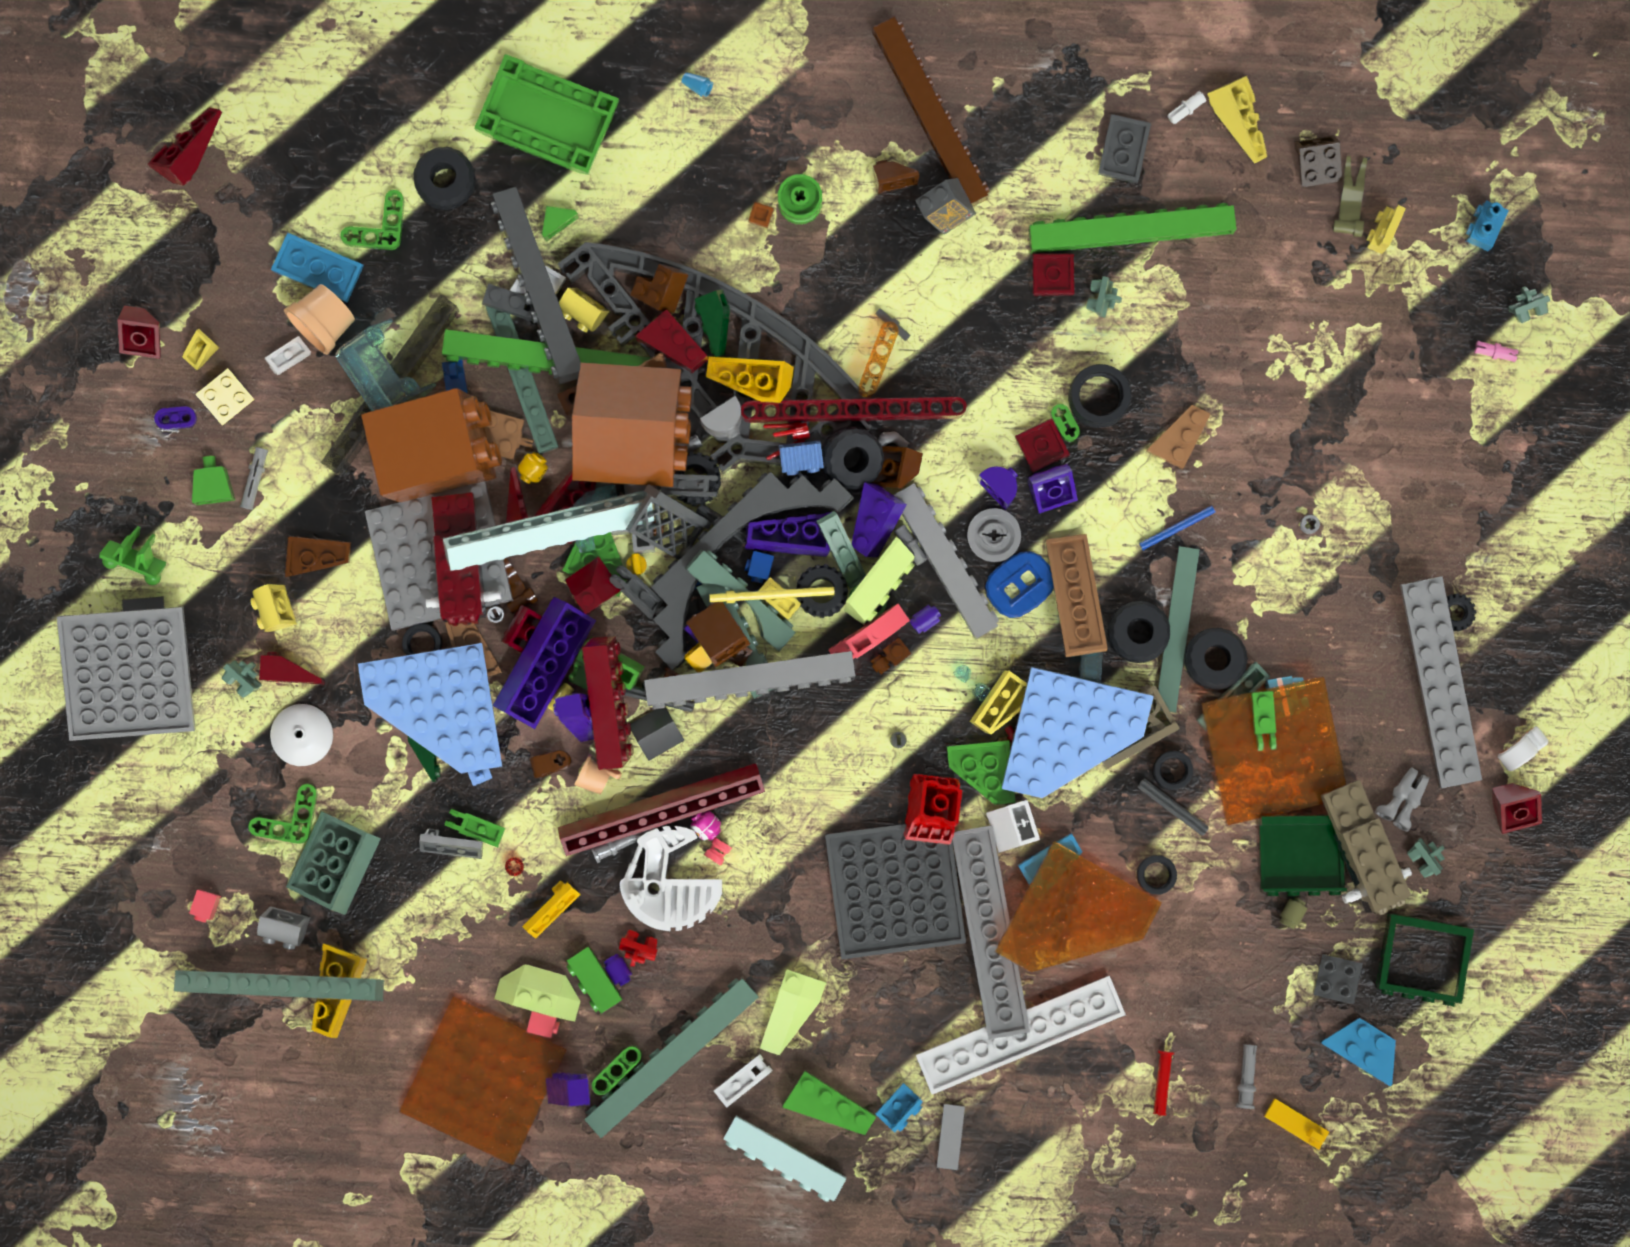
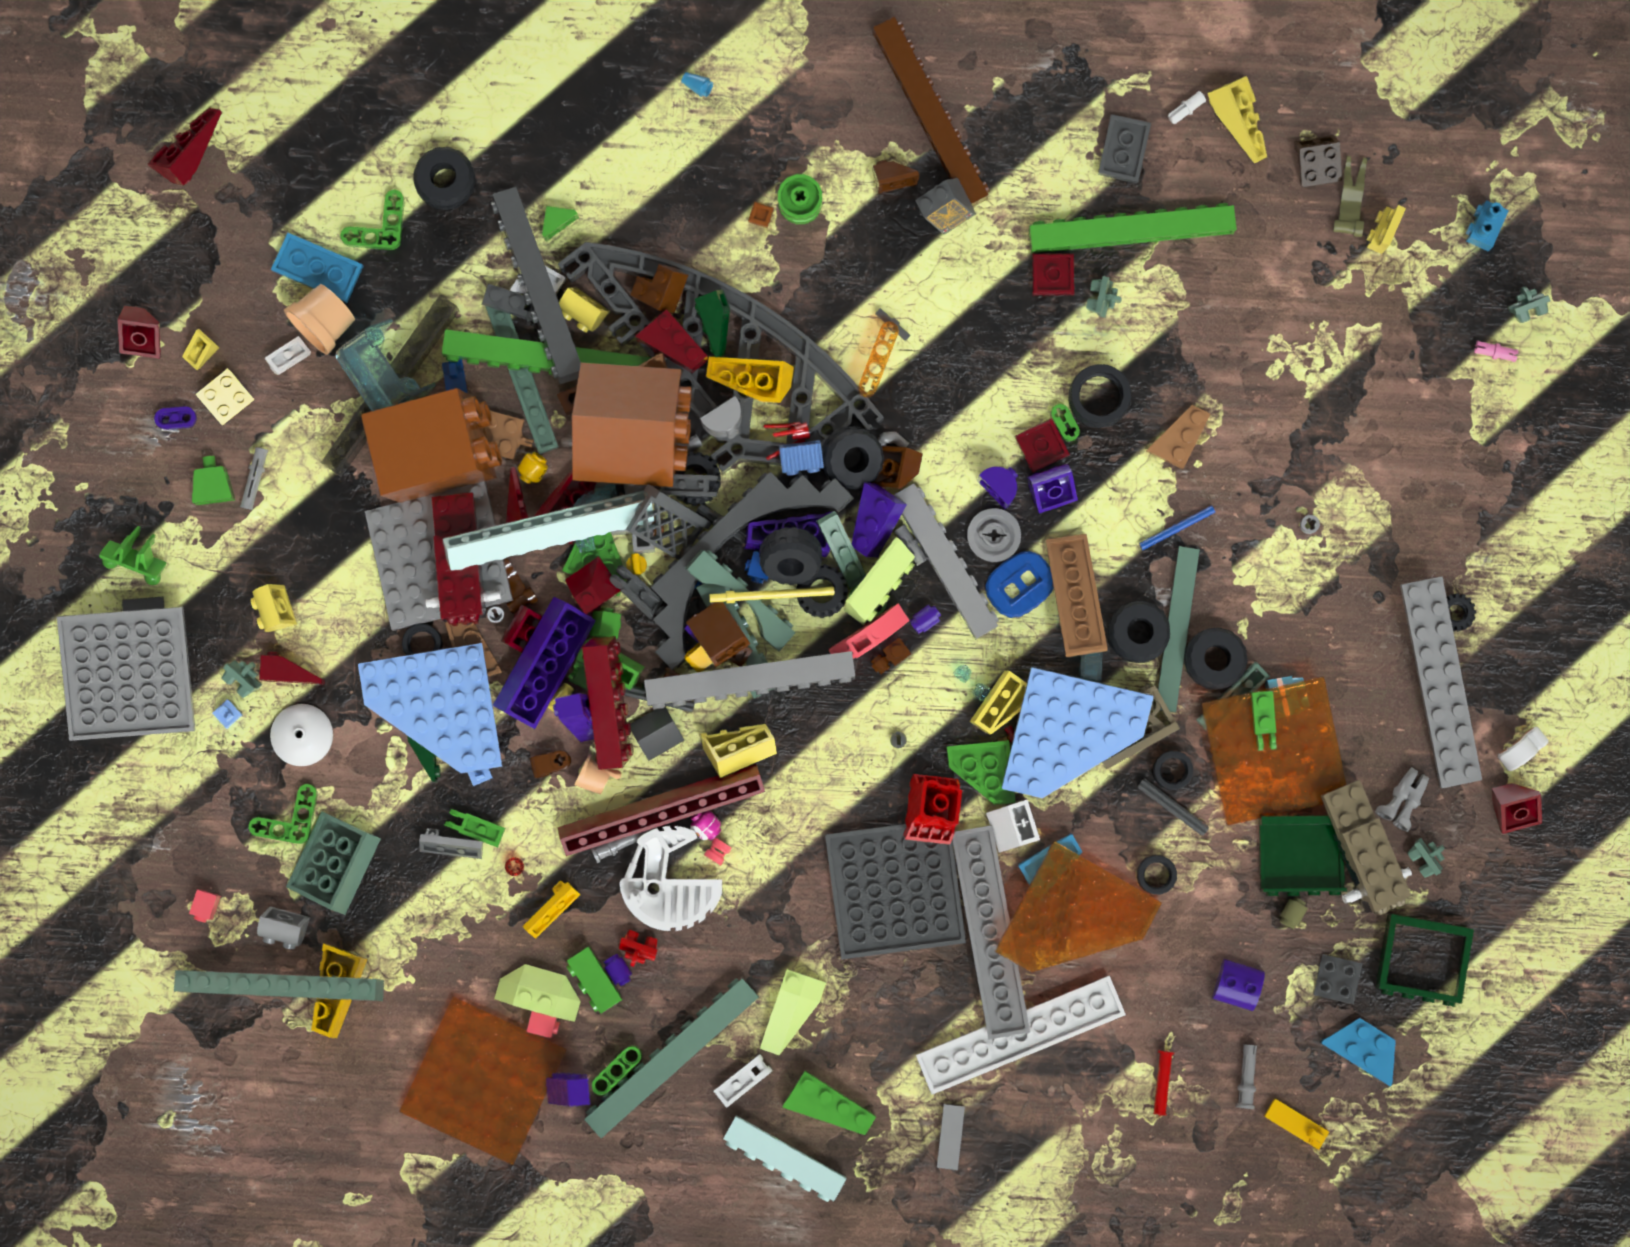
(227, 714): none -> light blue tile
(314, 554): reddish brown wing -> none
(546, 115): bright green slope -> none
(606, 623): none -> bright green brick
(738, 748): none -> light yellow wedge
(785, 606): light yellow hinge -> none
(790, 556): none -> black tyre
(863, 414): dark red beam -> none
(899, 1108): dark azure bracket -> none
(1238, 985): none -> dark purple brick

